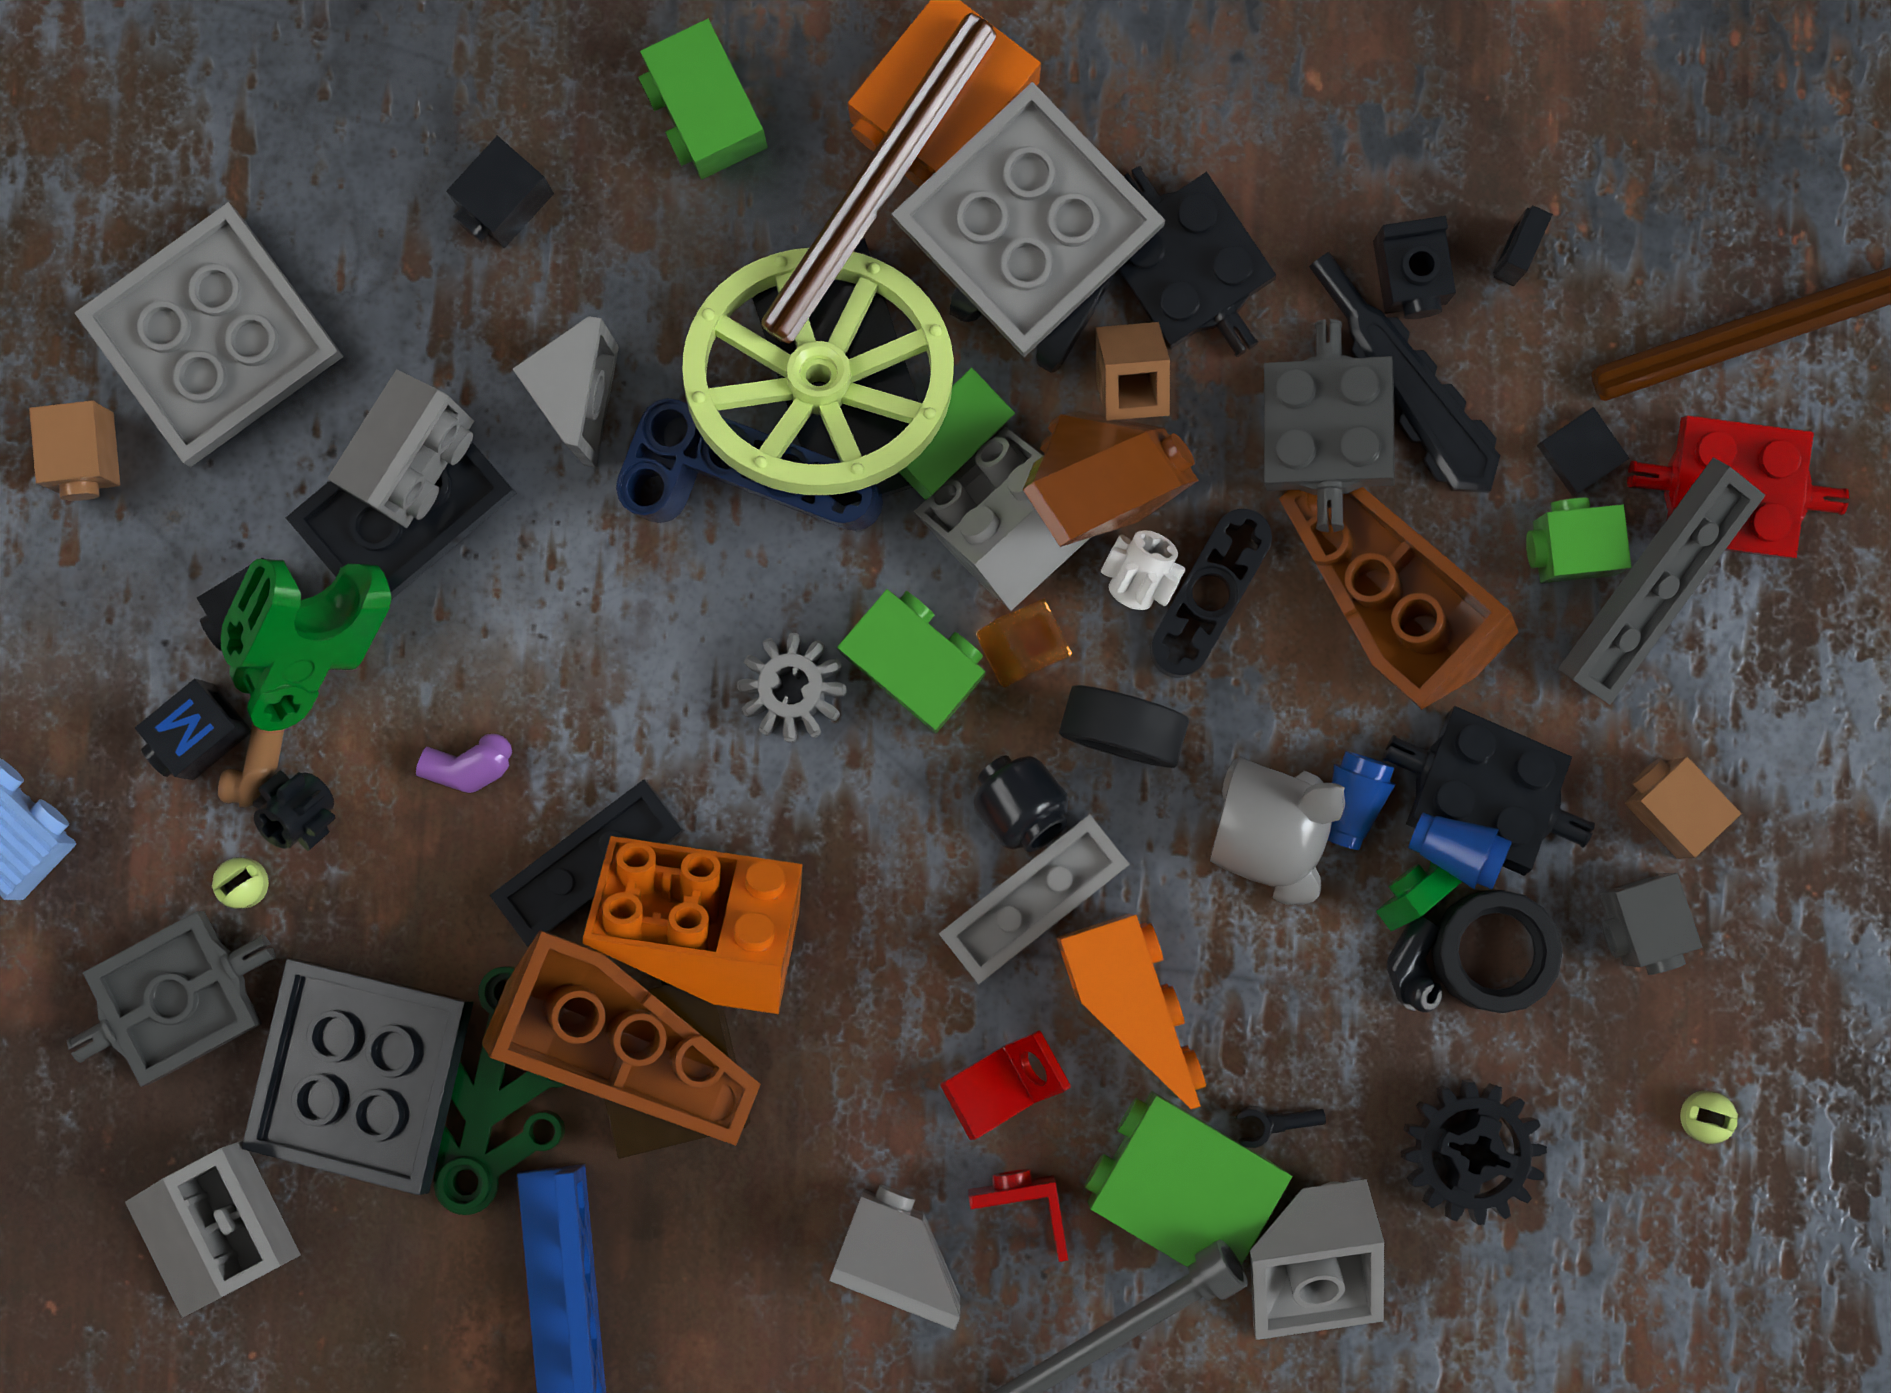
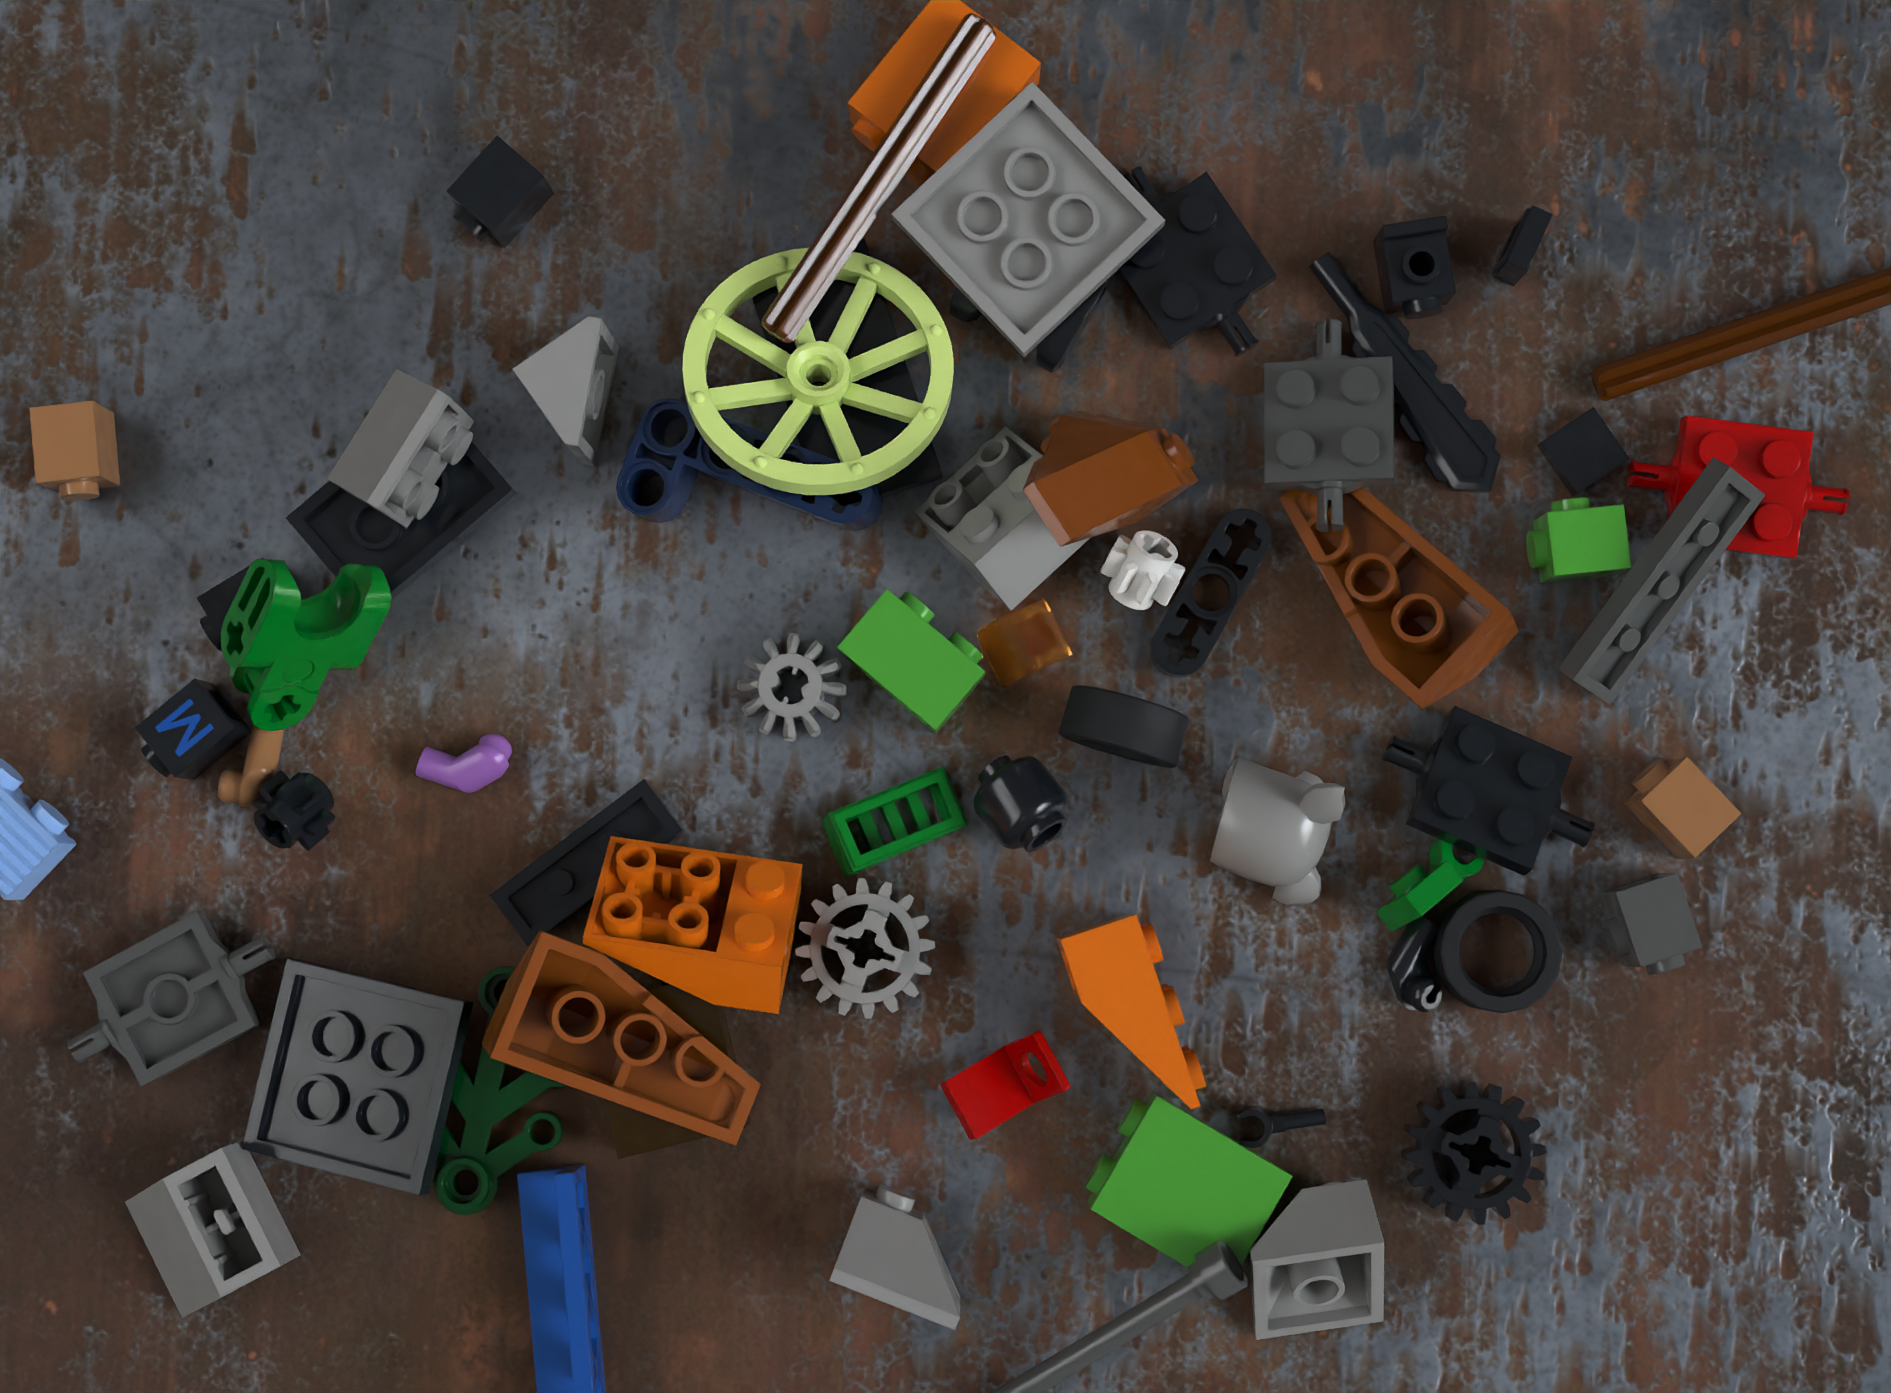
(208, 335): light grey plate -> none
(248, 892): yellowish green hinge -> none
(703, 100): bright green brick -> none
(842, 840): none -> green slope
(855, 976): none -> light grey gear
(970, 421): bright green tile -> none
(1019, 1186): red bracket -> none
(1034, 899): light grey plate -> none
(1132, 371): medium nougat brick -> none
(1365, 793): blue cone -> none
(1461, 848): blue cone -> none
(1704, 1131): yellowish green hinge -> none

